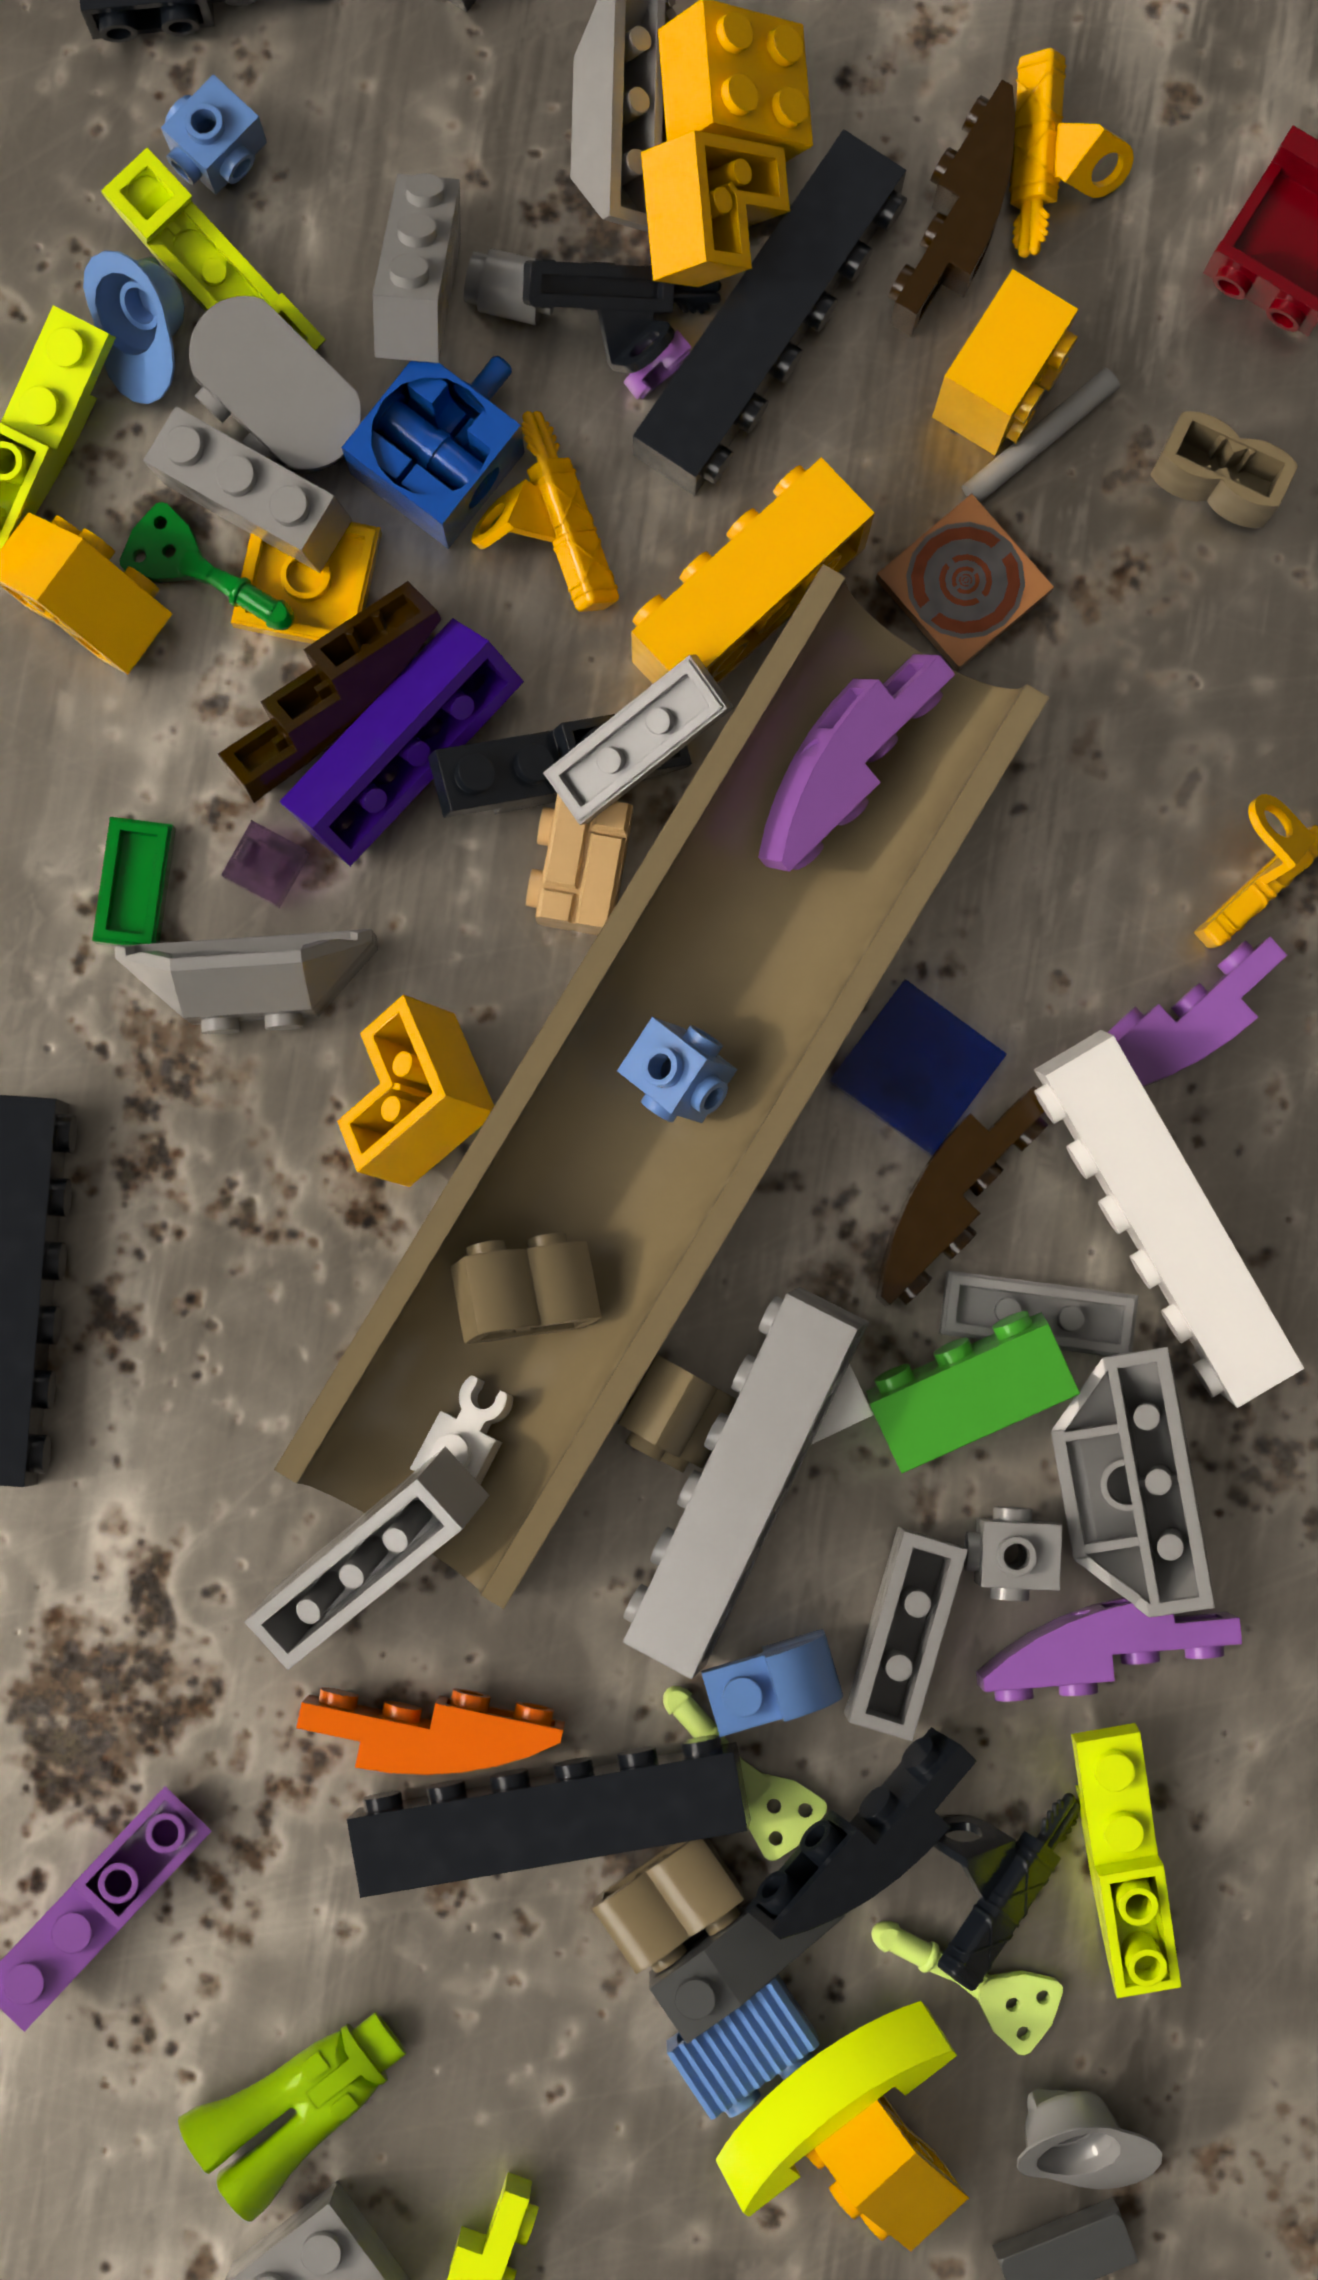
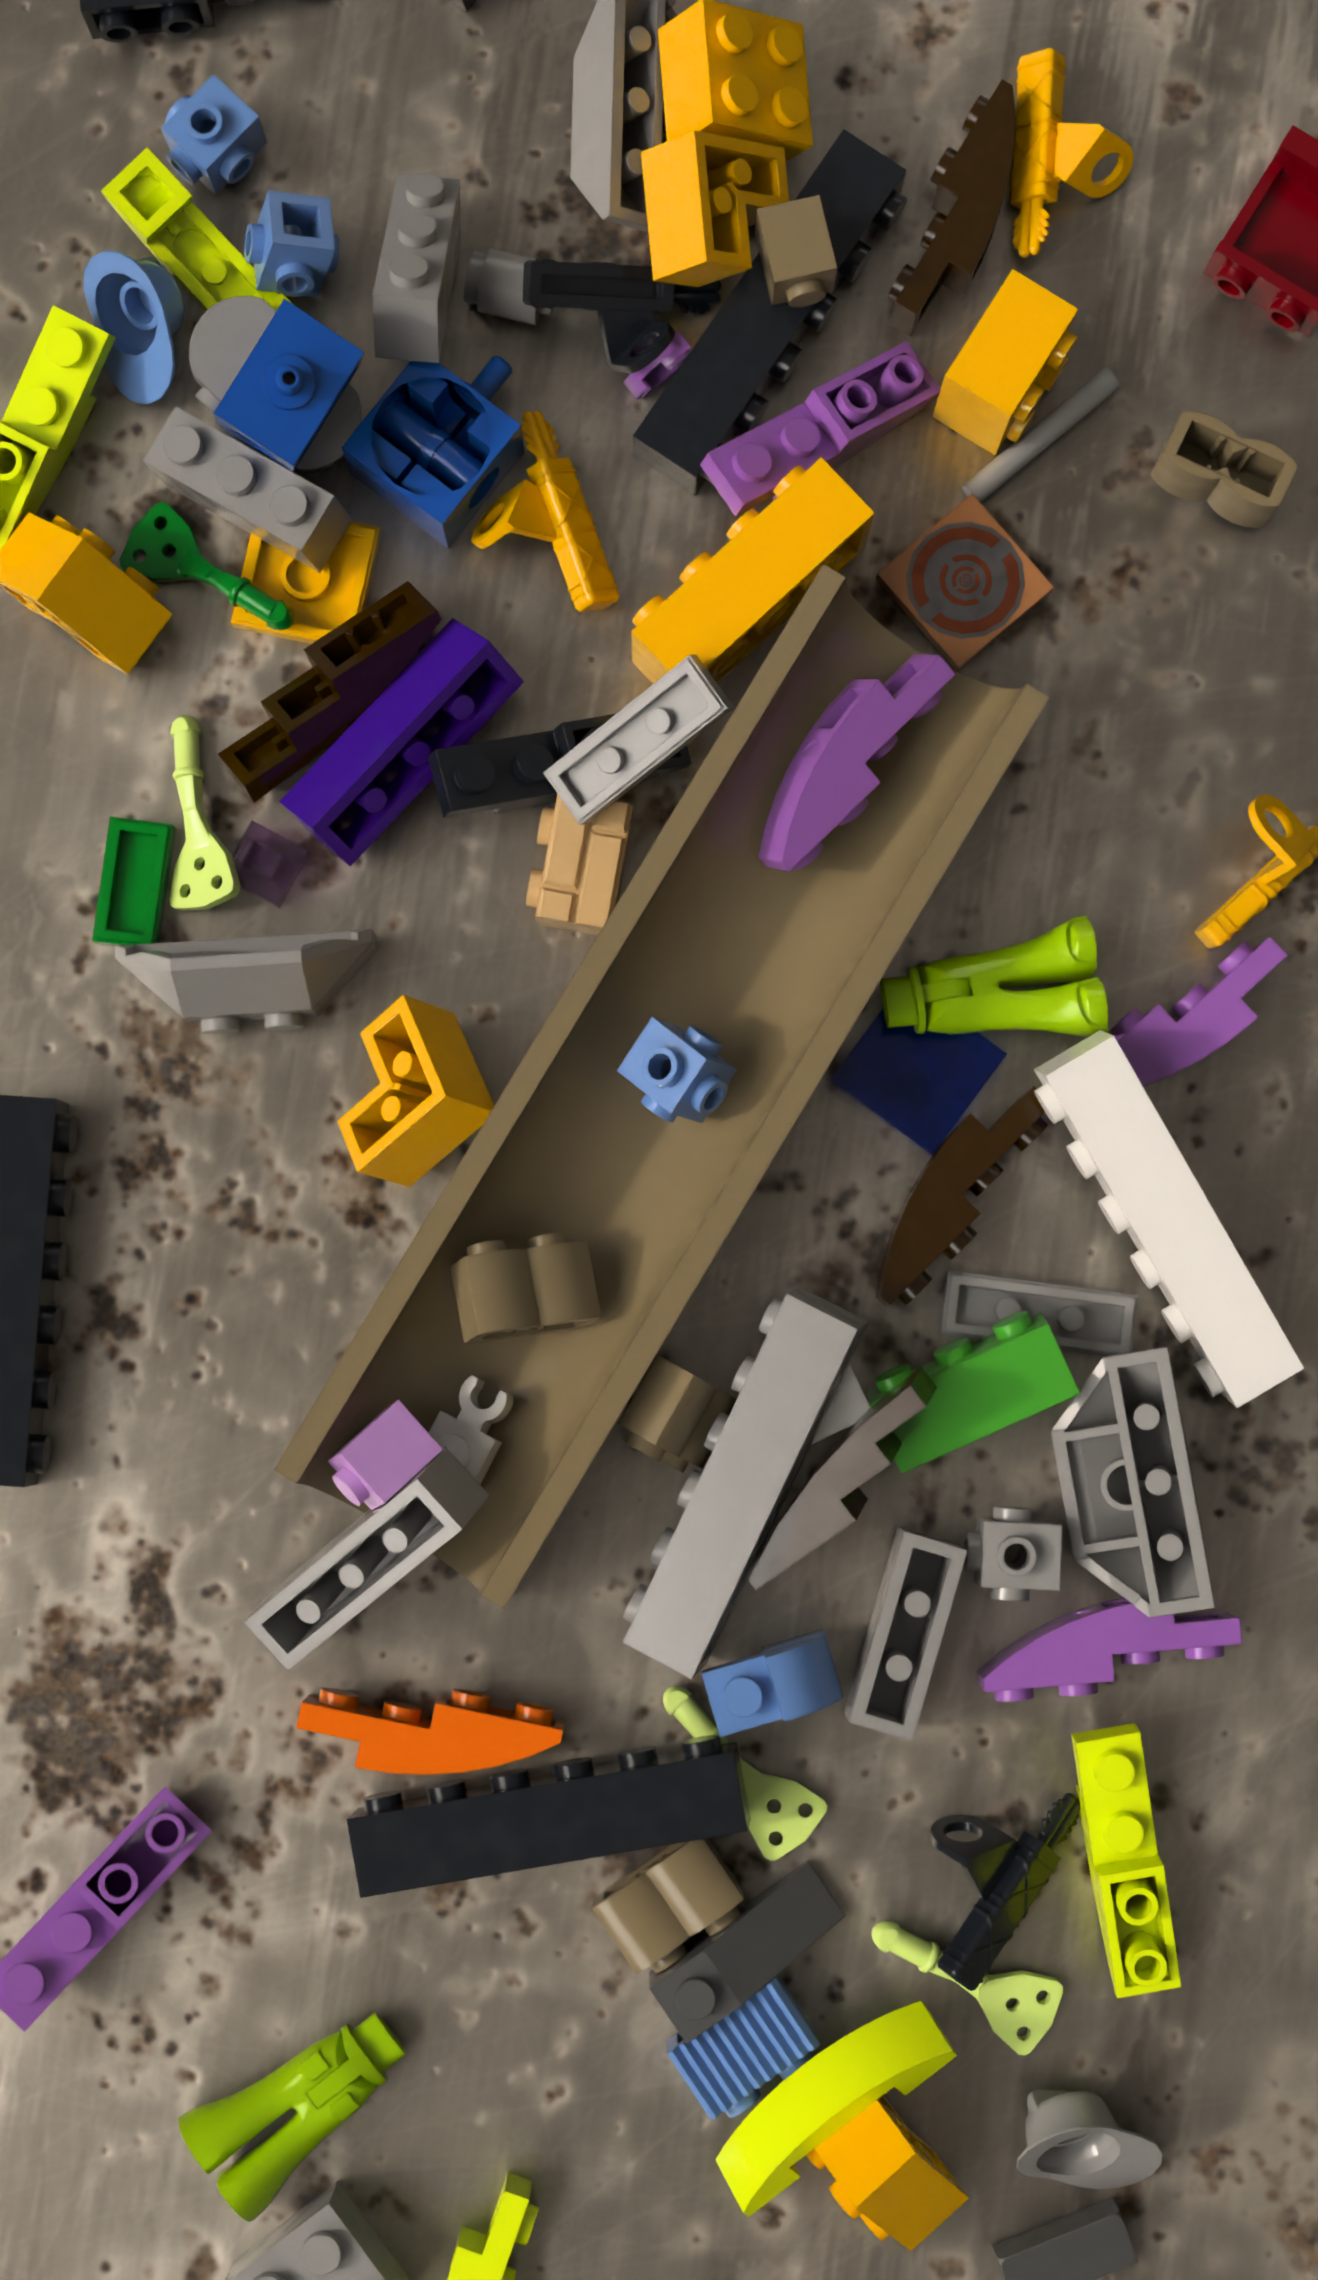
(200, 841): none -> yellowish green piece
(288, 386): none -> blue piece
(292, 244): none -> medium blue brick
(383, 1457): none -> lavender brick
(796, 251): none -> dark tan brick
(831, 424): none -> medium lavender slope
(832, 1492): none -> slope
(853, 1861): black slope -> none
(969, 993): none -> lime piece

